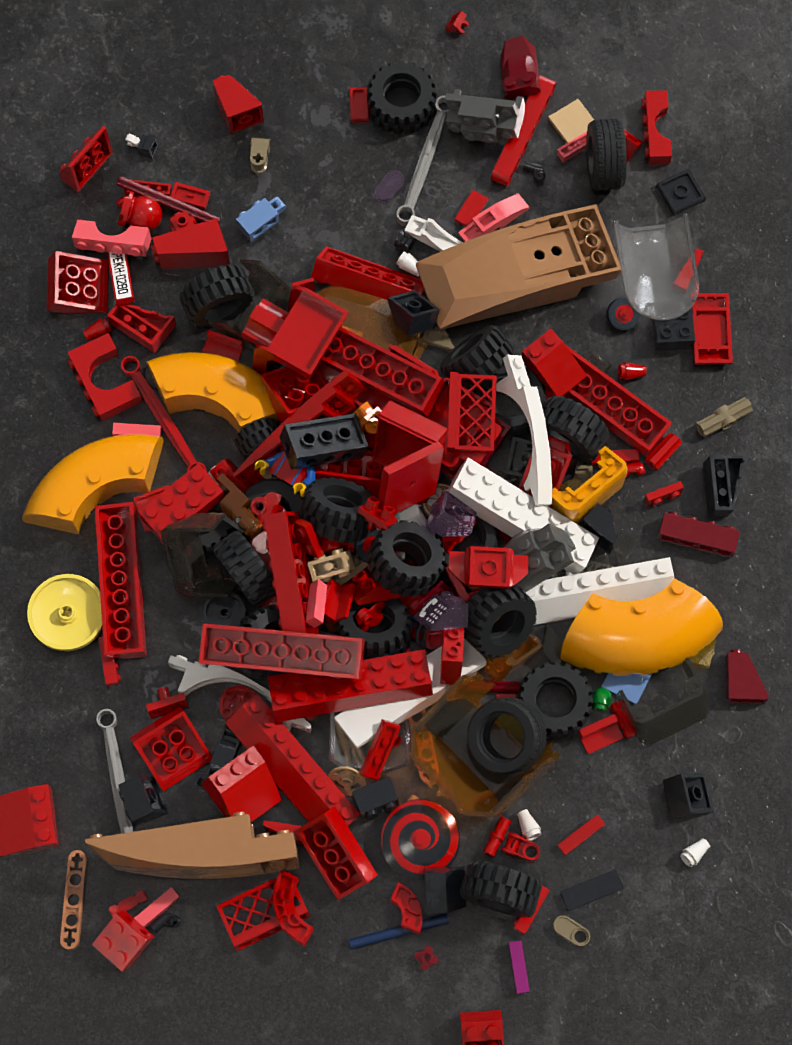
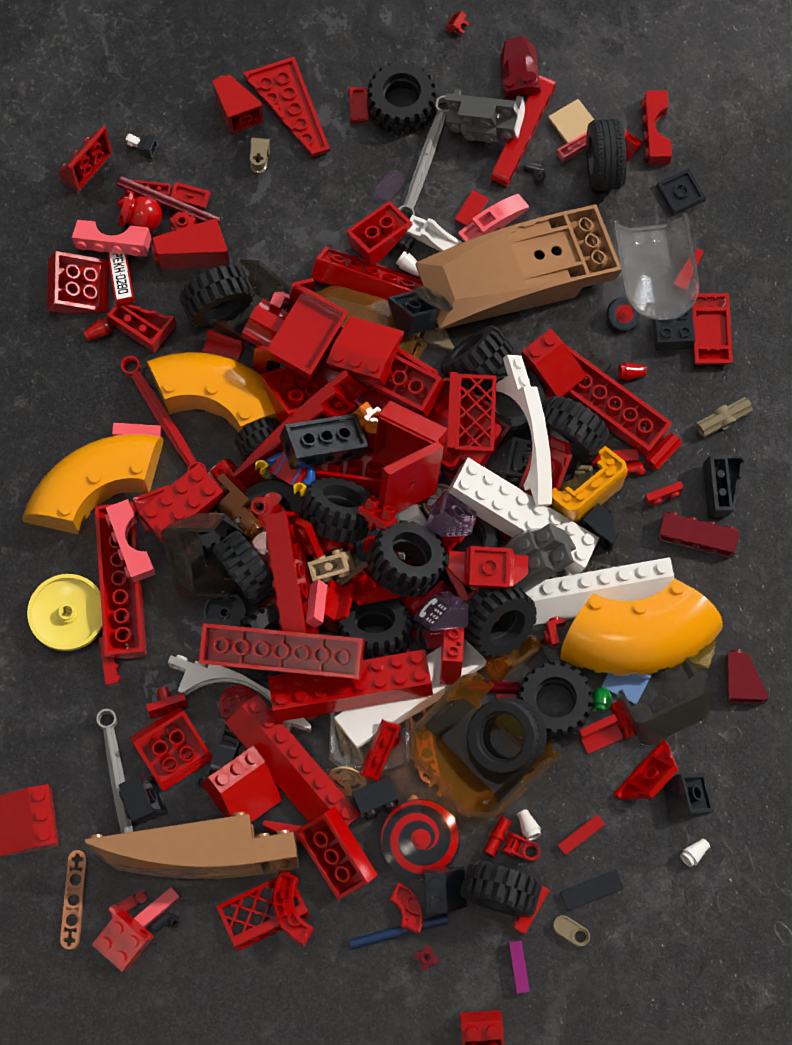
(106, 402): red arch -> none
(122, 519): none -> coral arch
(260, 217): medium blue brick -> none
(280, 299): none -> coral piece
(286, 94): none -> red wing
(365, 350): none -> red slope
(370, 617): red plate -> none
(378, 232): none -> red slope
(437, 301): none -> clear smoke slope
(550, 634): none -> red bracket
(649, 775): none -> red wing

